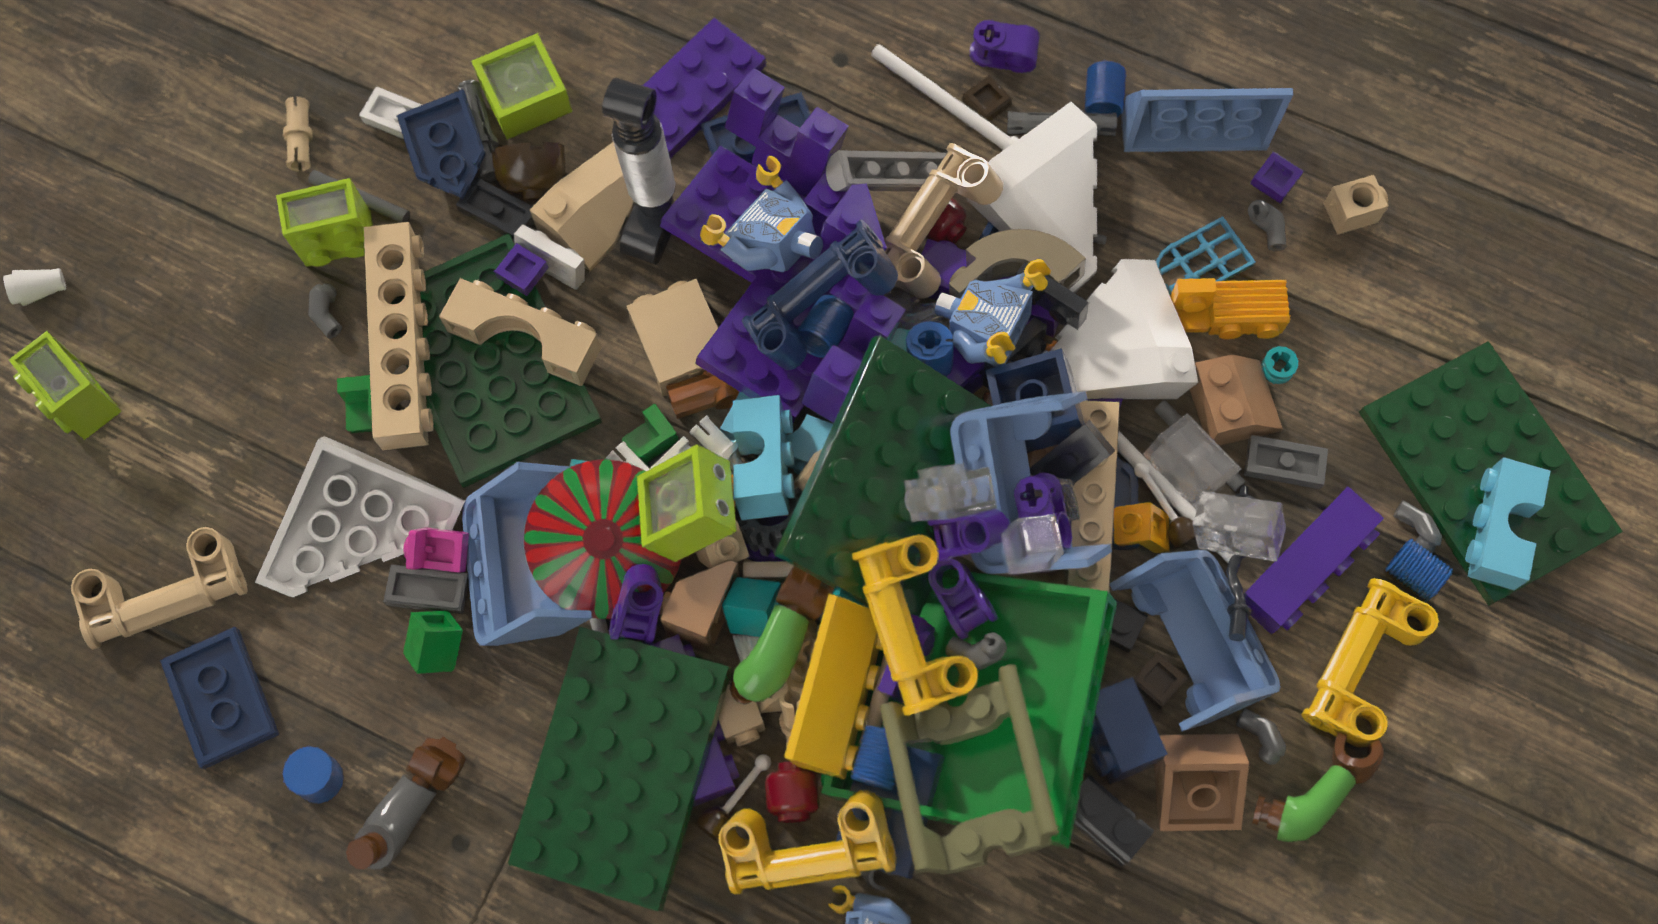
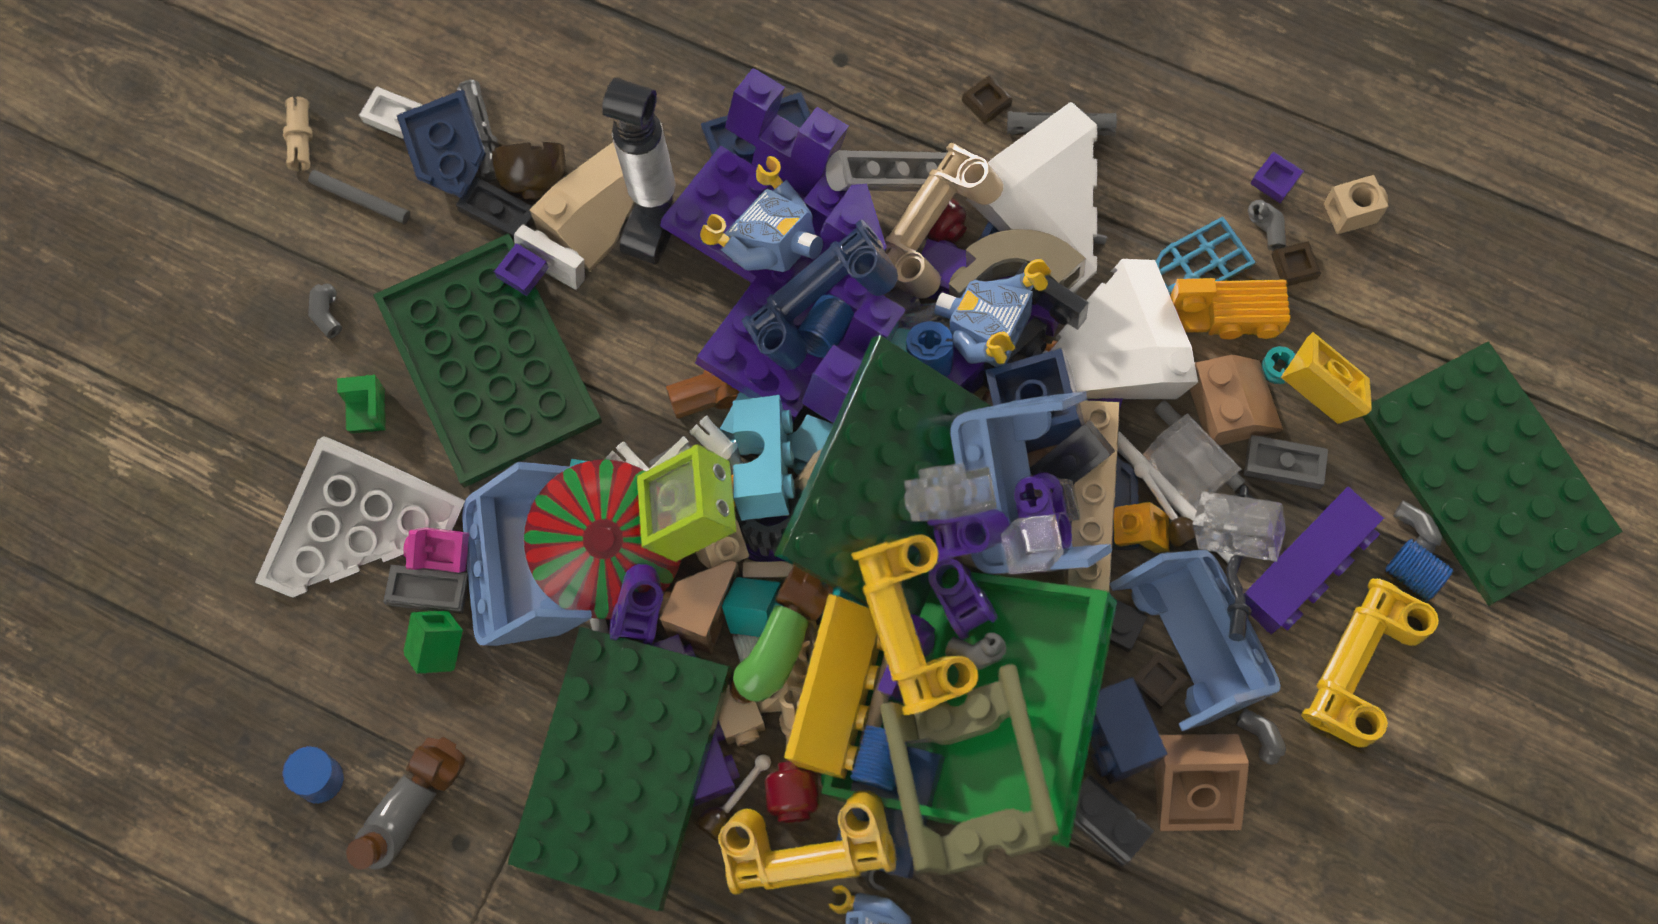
(32, 285): white cone -> none
(63, 387): lime piece -> none
(112, 616): tan piece -> none
(219, 698): dark blue tile -> none
(325, 222): lime piece -> none
(383, 248): tan brick -> none
(480, 313): tan arch -> none
(522, 86): piece -> none
(652, 436): green panel -> none
(673, 330): tan panel -> none
(700, 81): dark purple plate -> none
(943, 98): white bar -> none
(1008, 47): dark purple piece -> none
(1105, 88): blue piece -> none
(1203, 119): medium blue slope -> none
(1296, 263): none -> dark brown tile
(1307, 814): bright green piece -> none
(1329, 381): none -> yellow slope
(1497, 552): medium azure arch -> none

